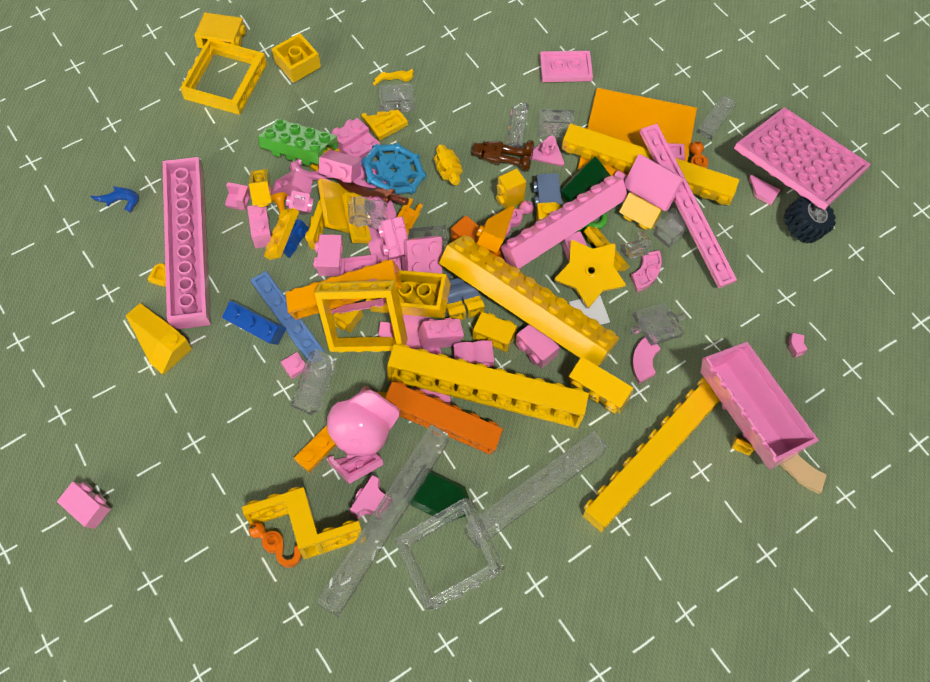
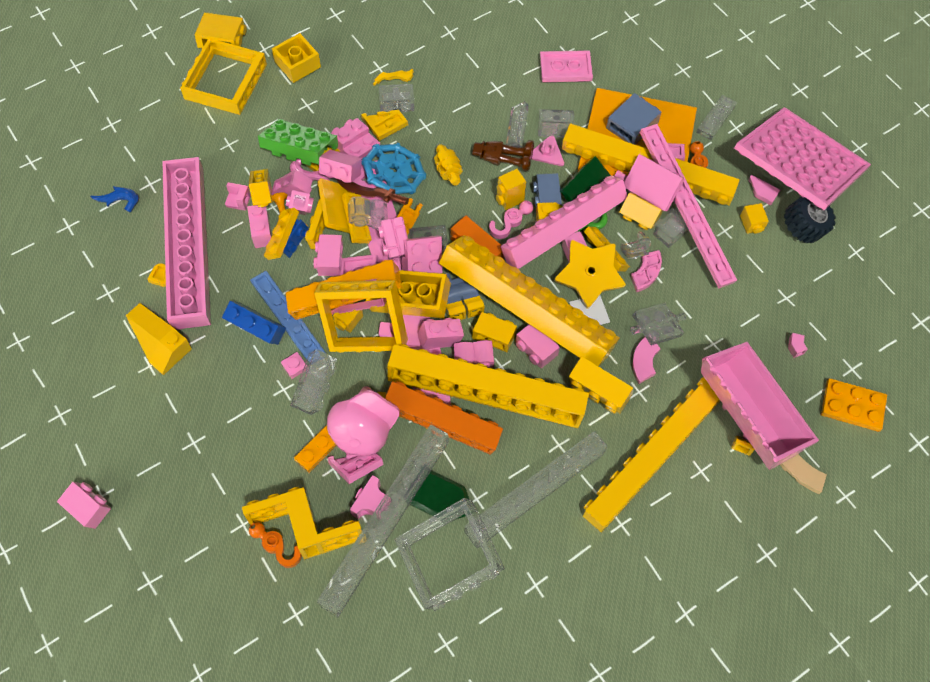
(495, 229): light orange slope -> none
(631, 118): none -> sand blue brick
(754, 218): none -> yellow brick
(854, 405): none -> light orange plate

